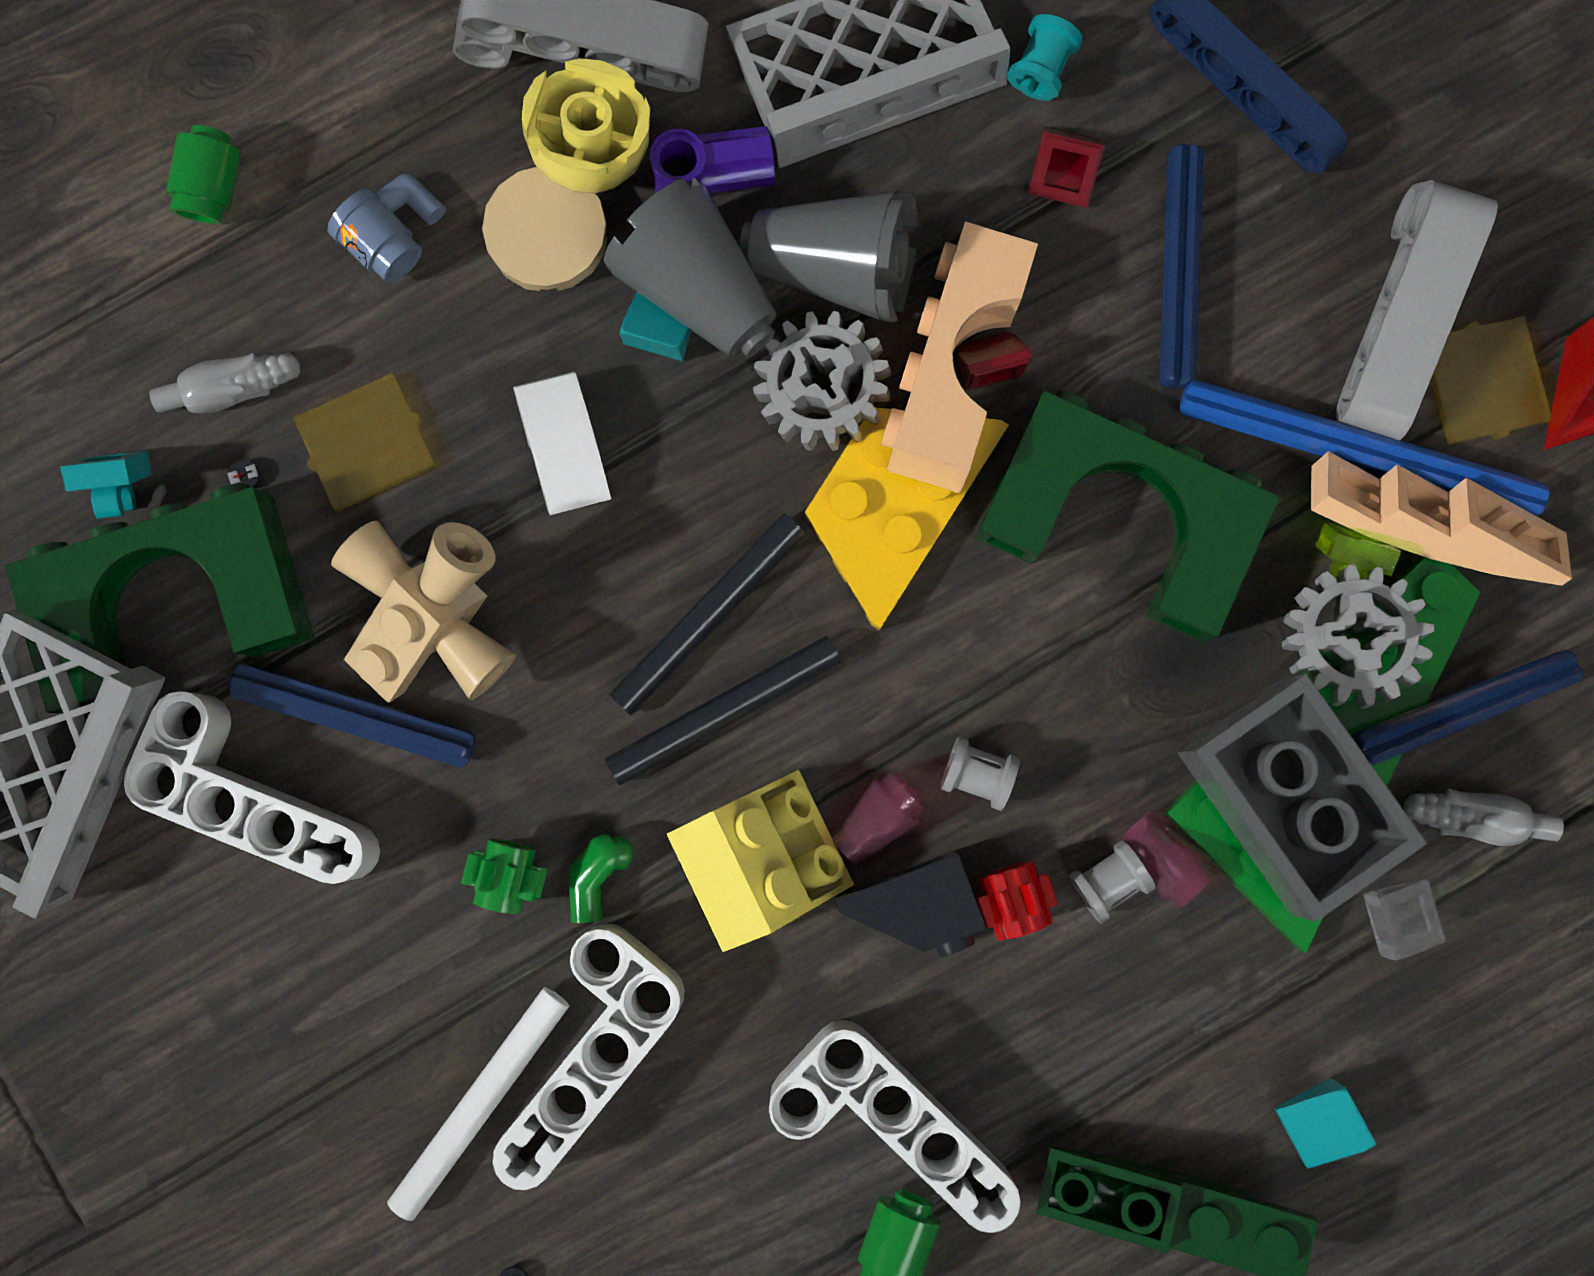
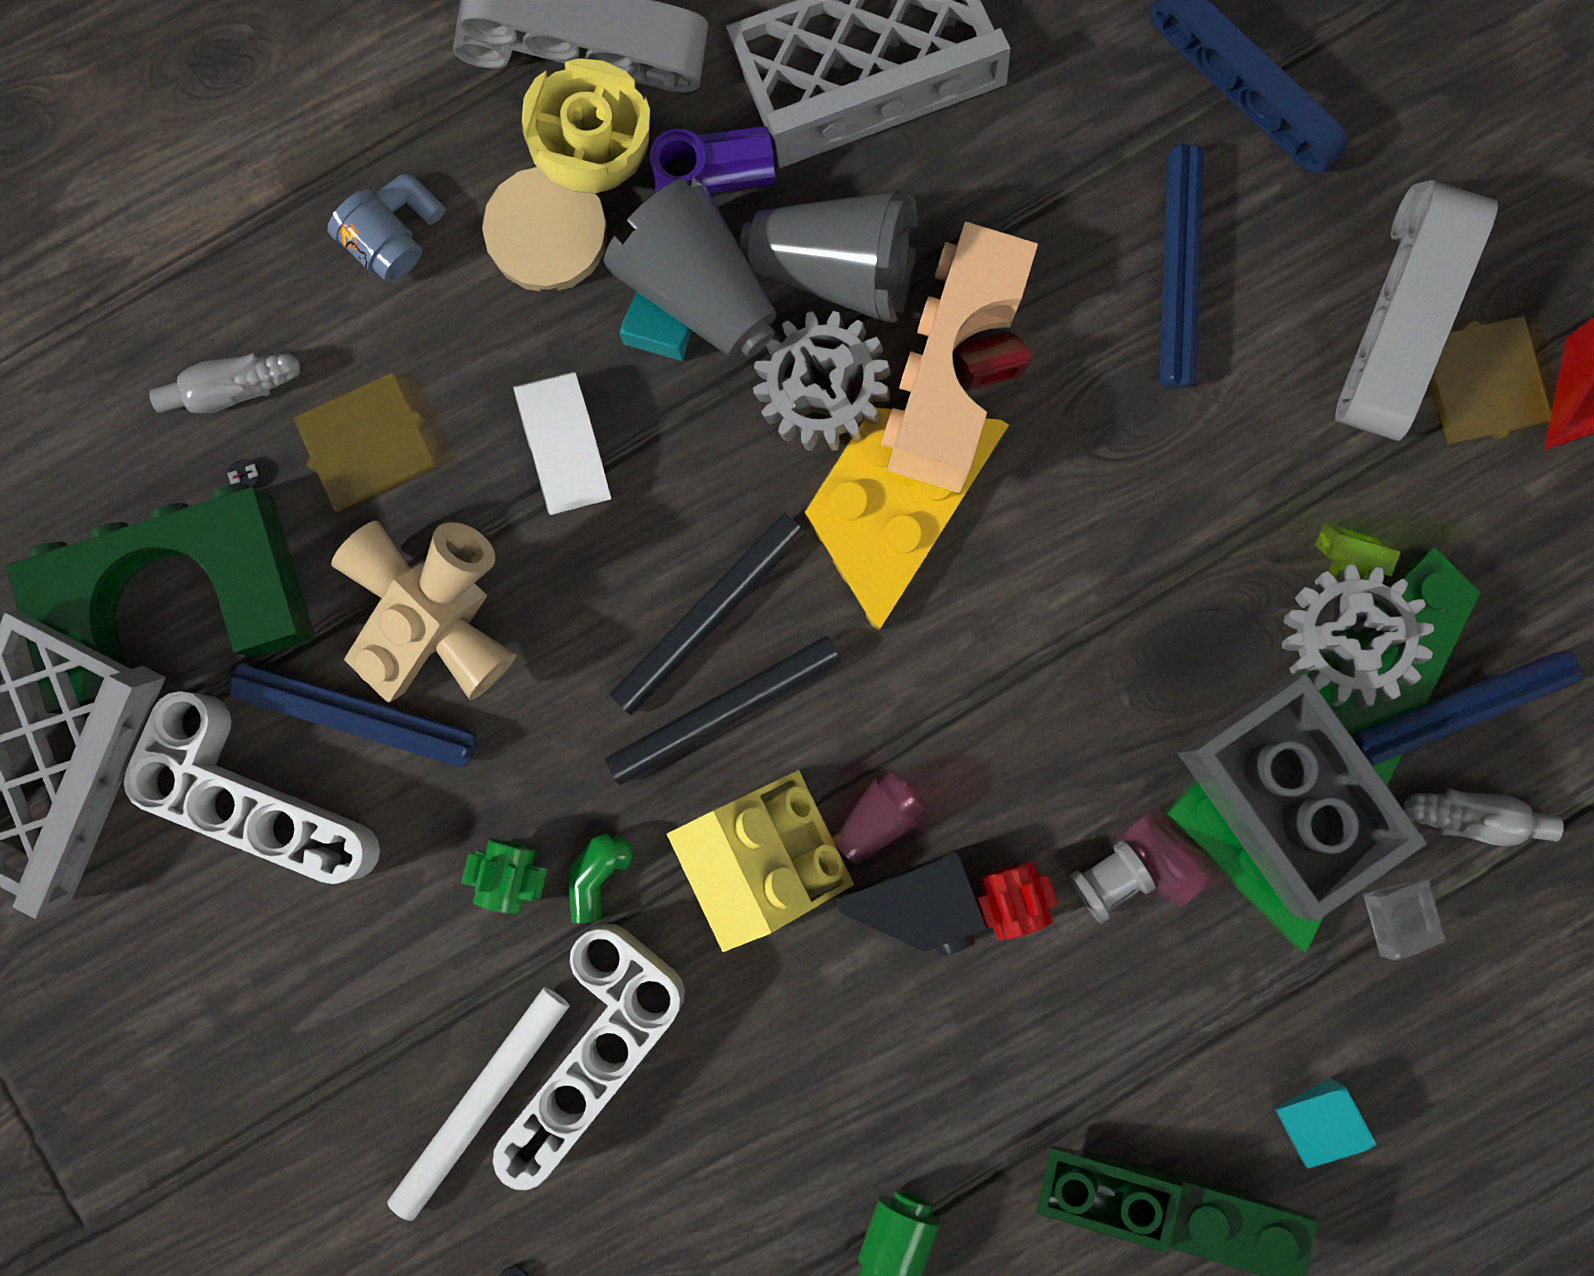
(109, 480): teal tile -> none
(202, 175): green brick -> none
(901, 1131): white beam -> none
(980, 773): light grey bush -> none
(1045, 57): teal bush -> none
(1066, 166): dark red slope -> none
(1213, 512): dark green arch -> none
(1352, 444): blue axle -> none
(1455, 527): light nougat slope -> none

